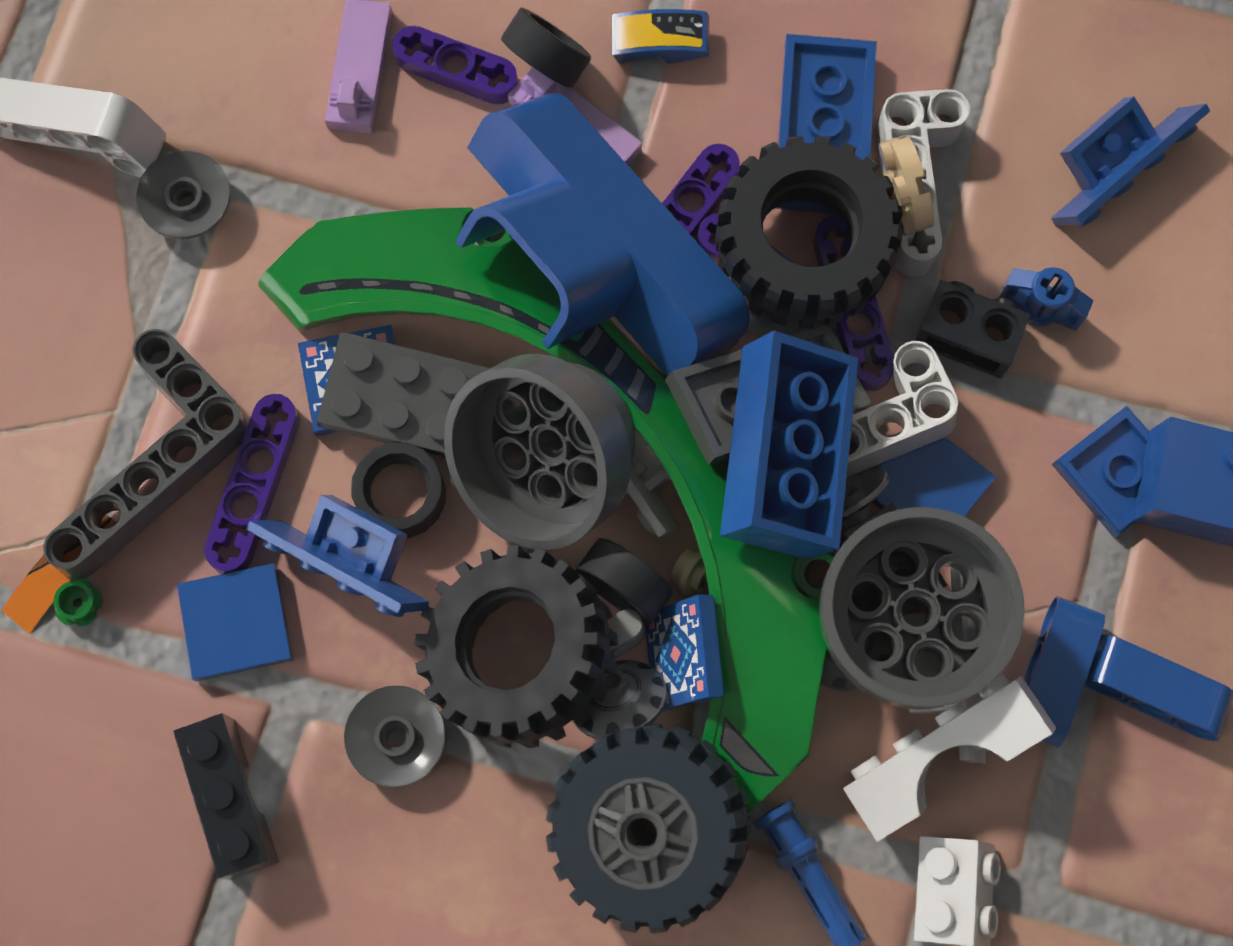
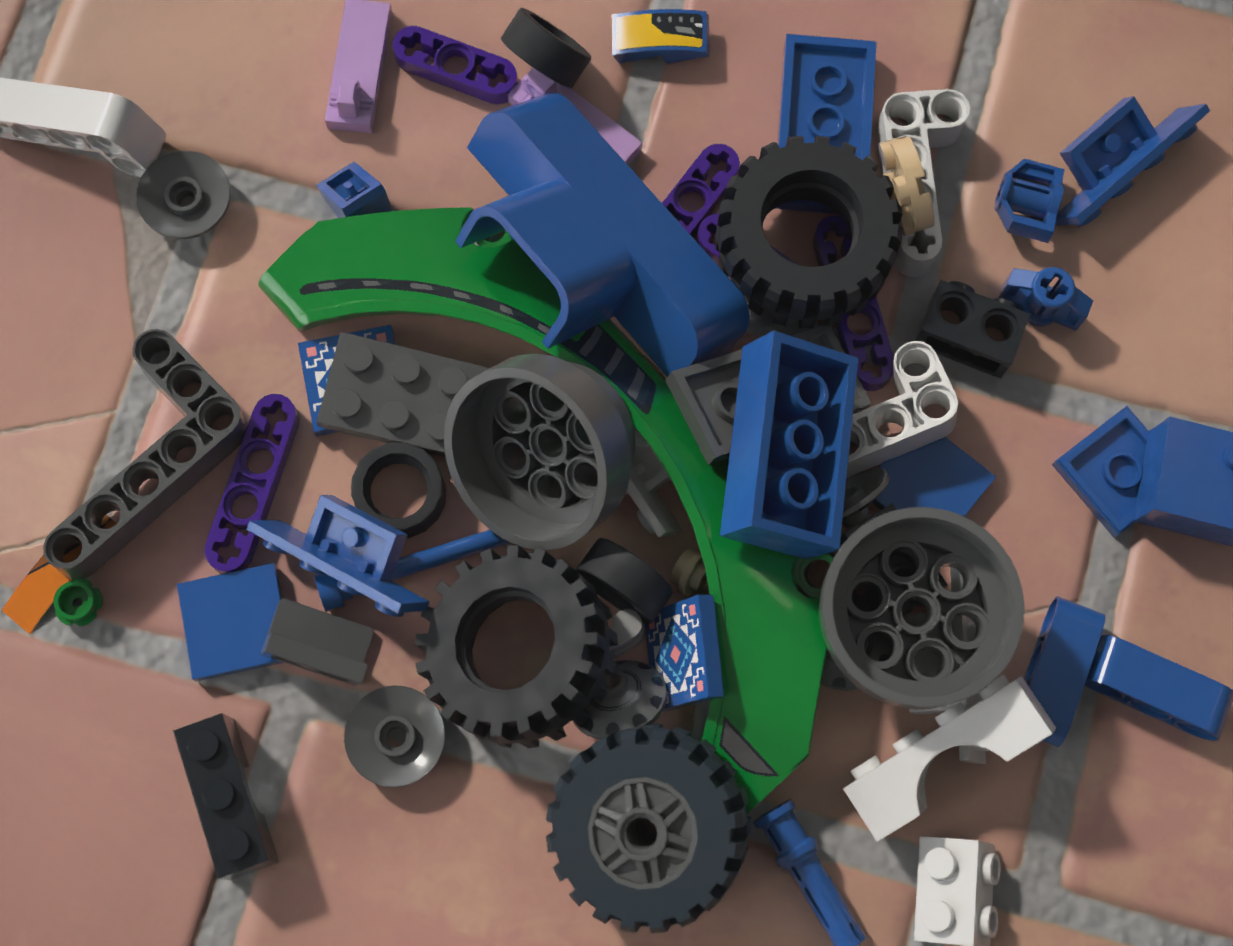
(318, 642): none -> dark grey panel
(333, 597): none -> blue piece
(354, 192): none -> blue slope
(1030, 199): none -> blue piece

